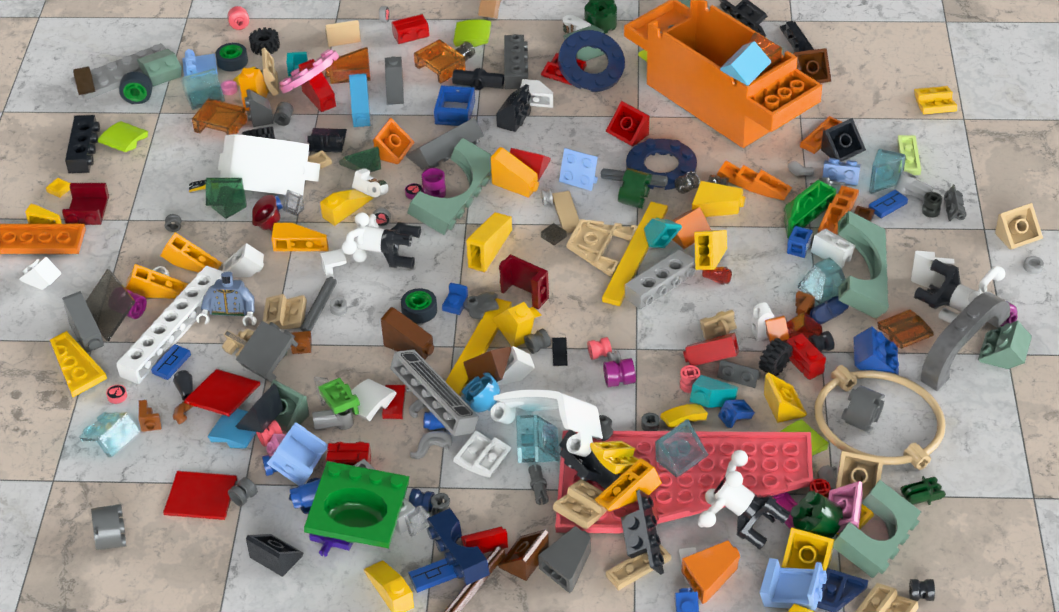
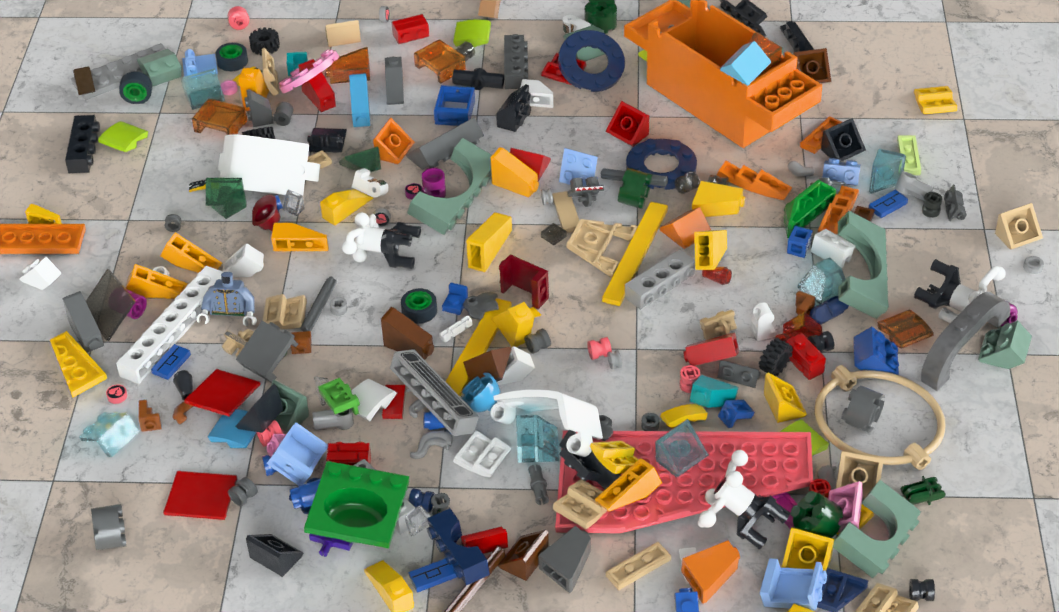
(58, 187): yellow tile -> none
(87, 203): dark red panel -> none
(332, 259): white panel -> none
(455, 329): none -> white axle
(559, 350): black sticker -> none
(585, 192): none -> dark grey hips
(619, 372): magenta wheel -> none
(641, 533): black bracket -> none
(661, 232): teal slope -> none
(777, 328): slope -> none
(921, 269): white slope -> none

